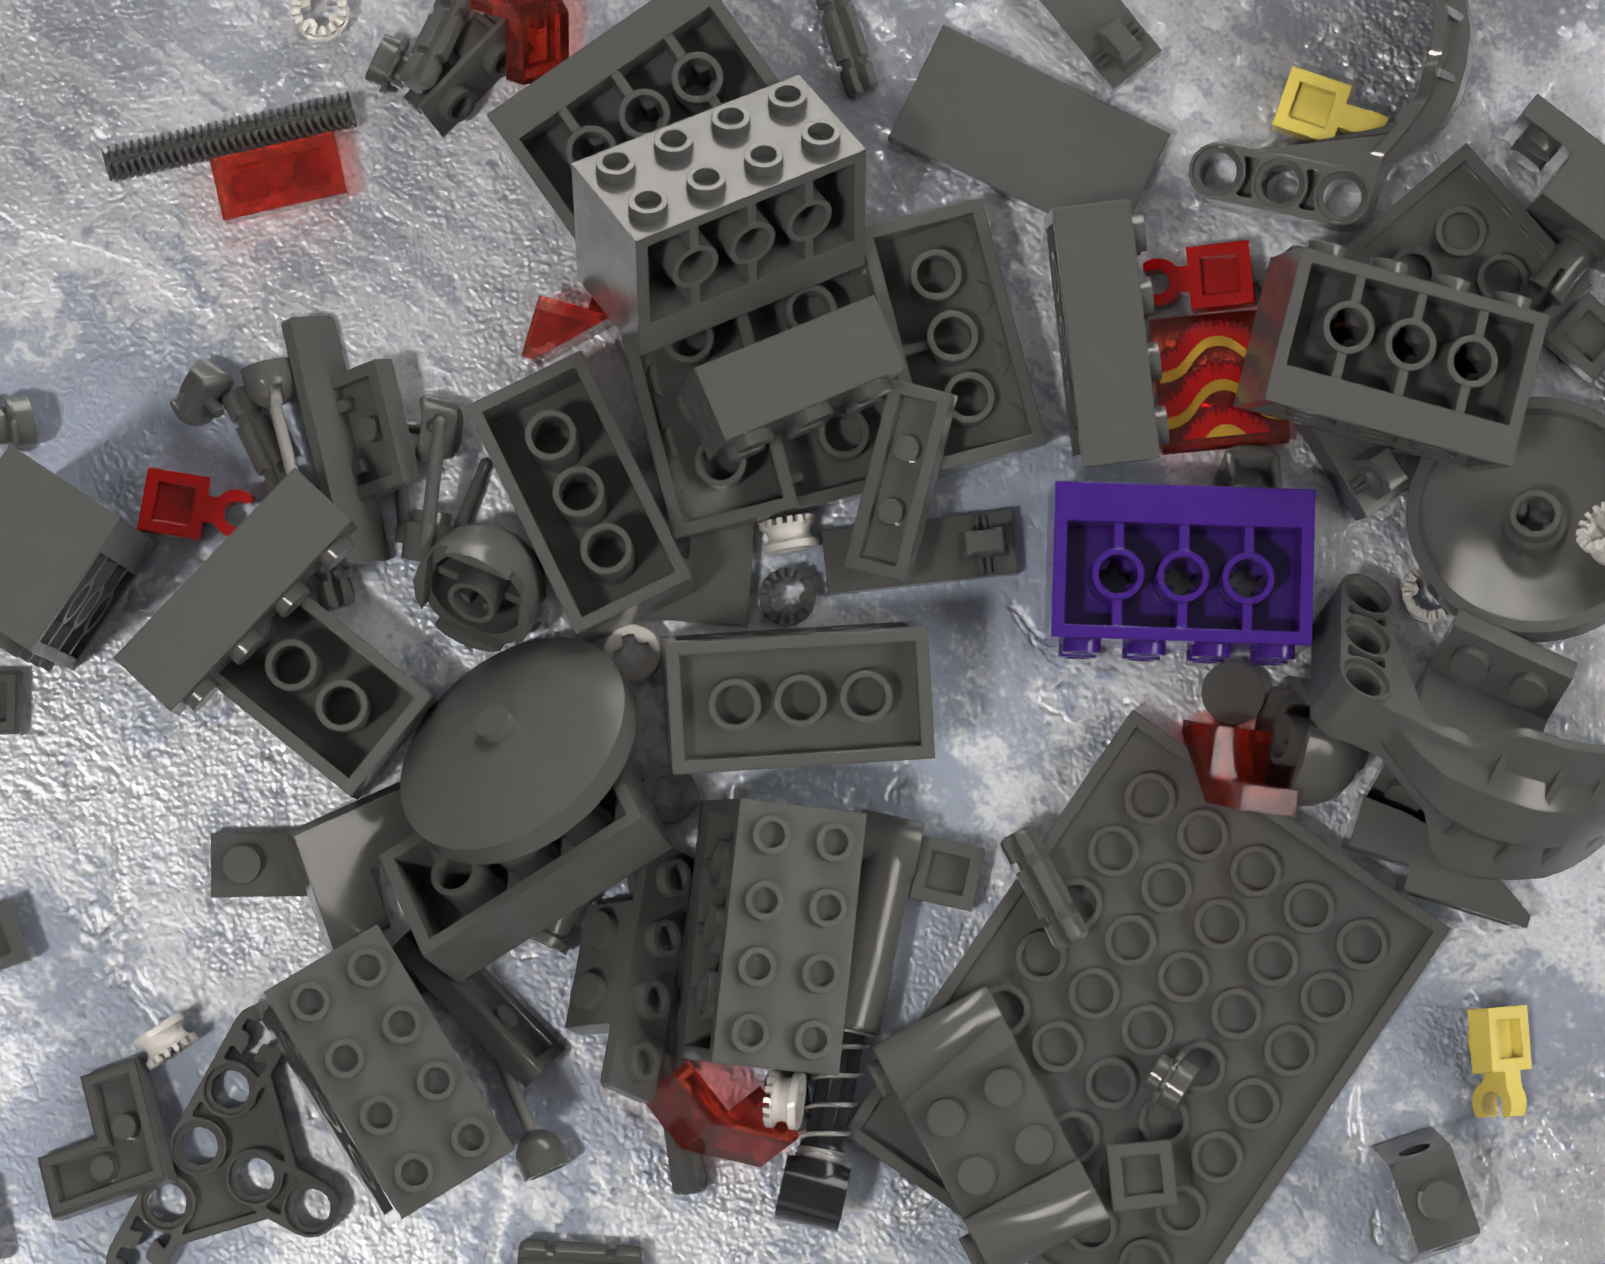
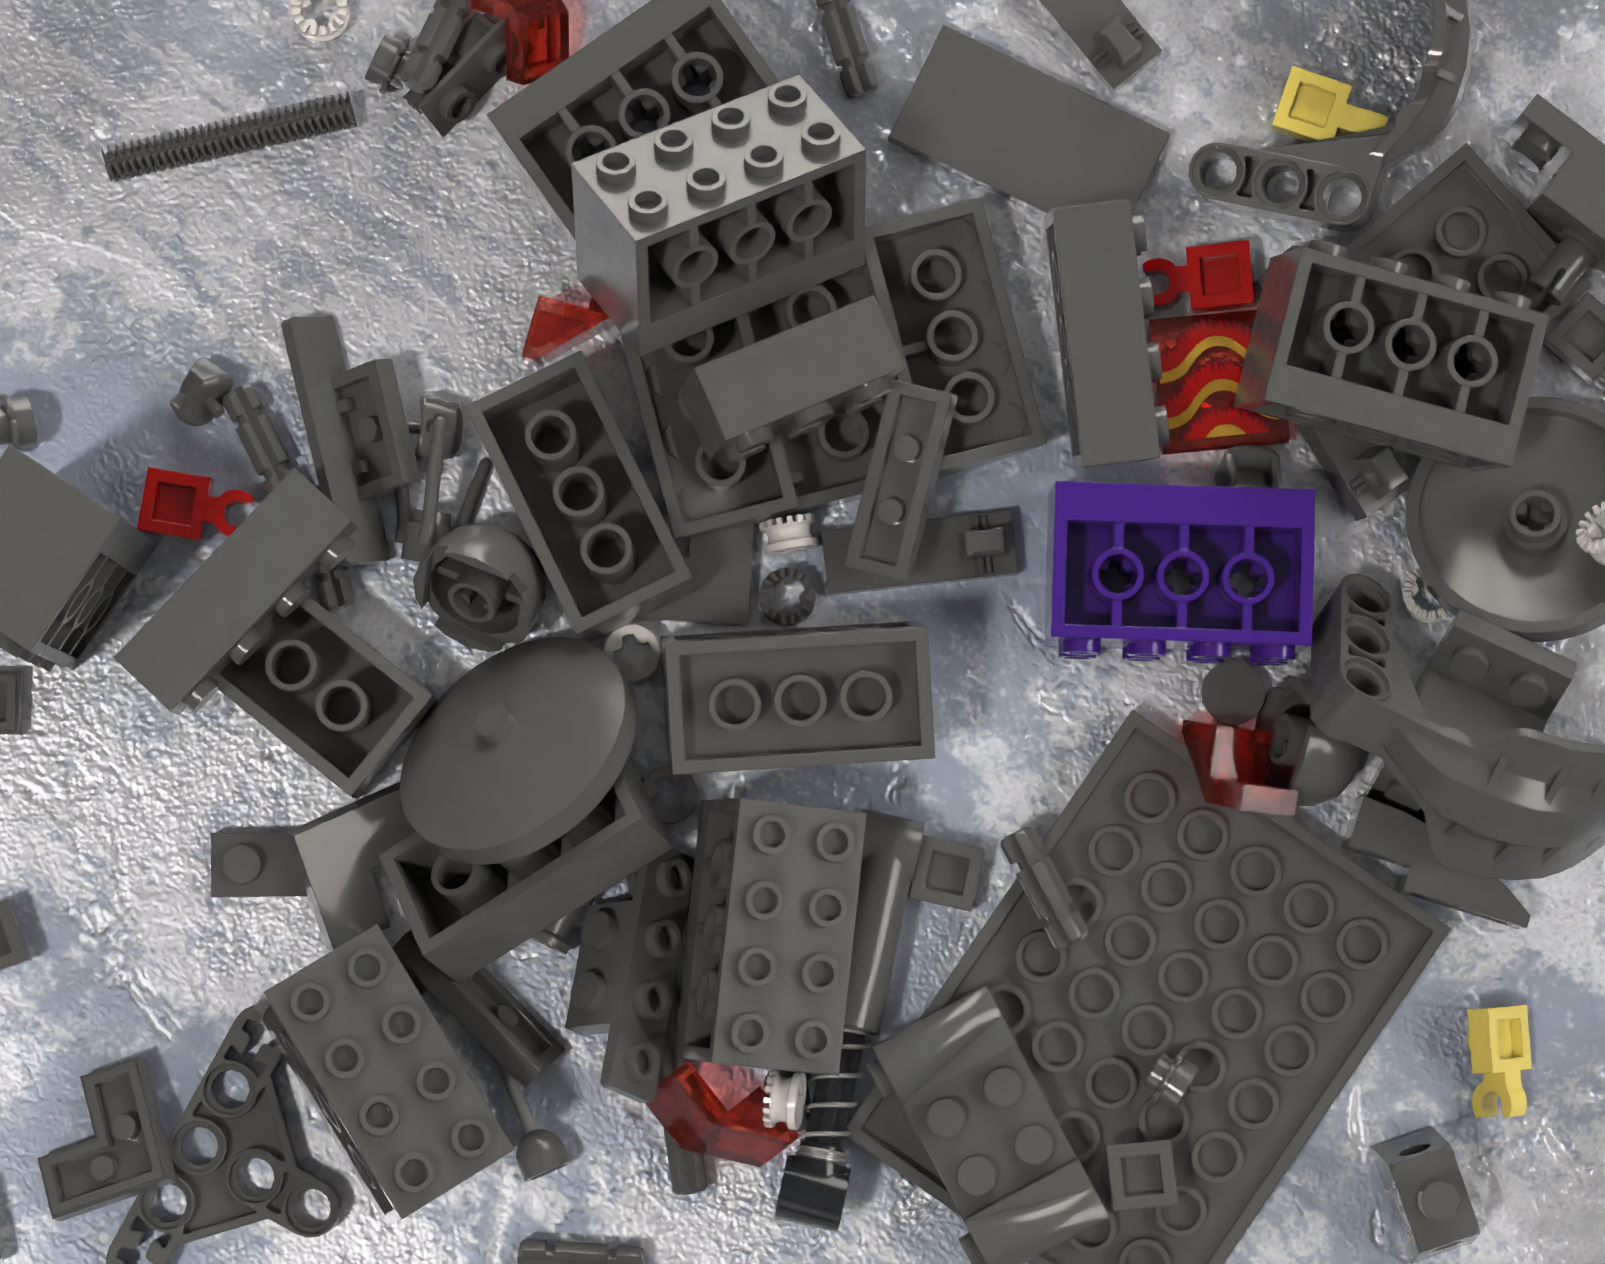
(164, 1038): white bush -> none
(271, 387): dark grey hinge -> none
(279, 178): clear red plate -> none

